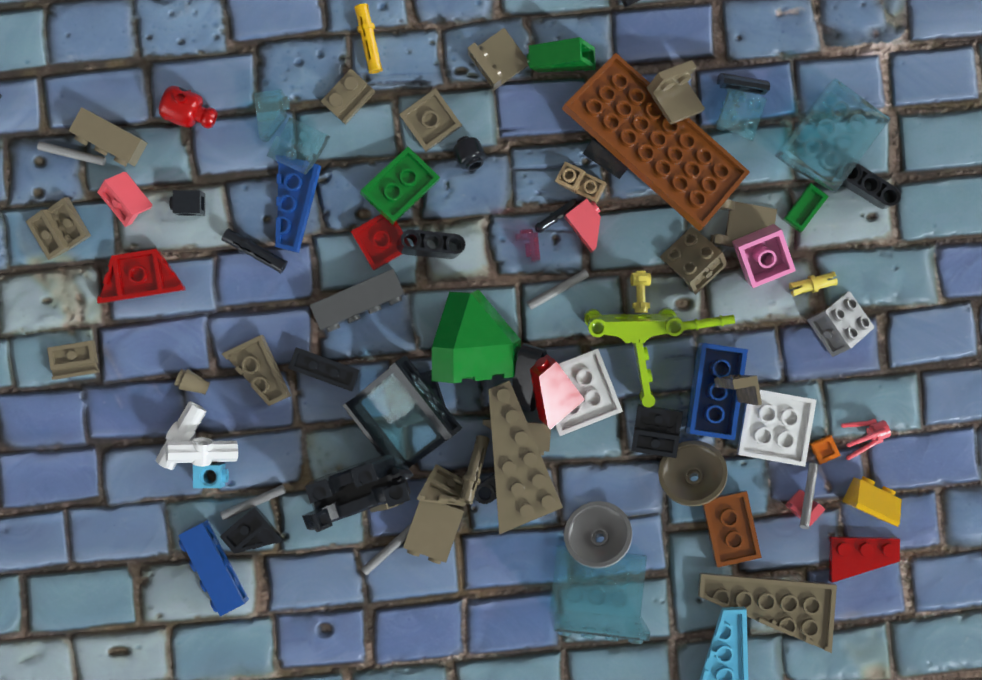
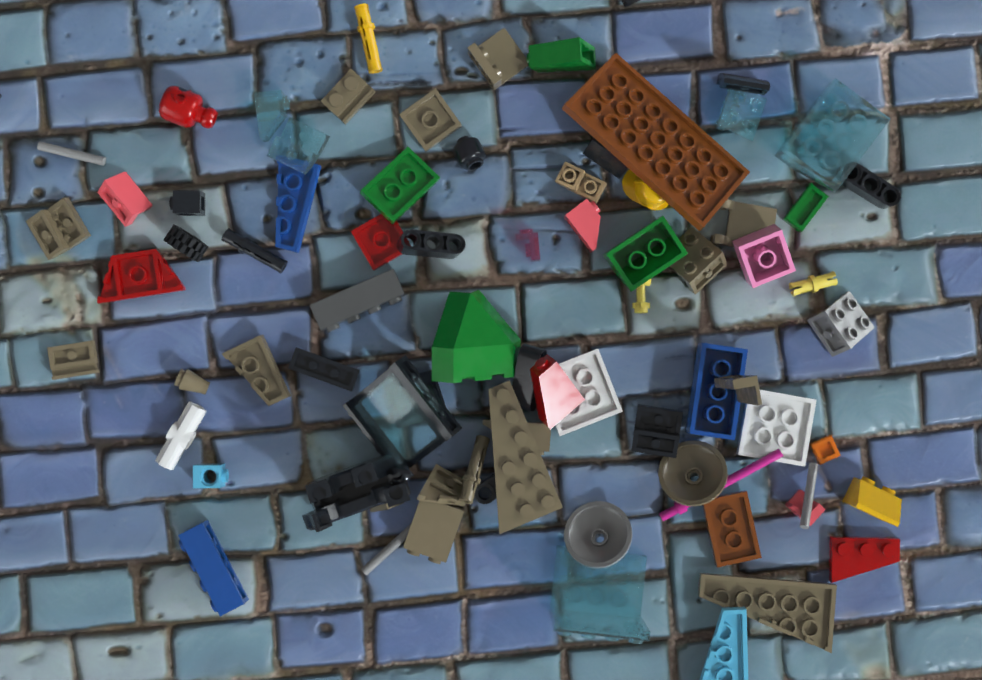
(107, 138): dark tan brick -> none
(186, 243): none -> black tyre
(201, 451): white piece -> none
(251, 533): black wing -> none
(257, 500): light grey bar -> none
(554, 217): black piece -> none
(582, 275): light grey bar -> none
(641, 192): none -> yellow piece
(641, 327): lime piece -> none
(645, 253): none -> green slope
(674, 94): dark tan bracket -> none
(736, 476): none -> dark pink bar
(875, 432): coral plant -> none

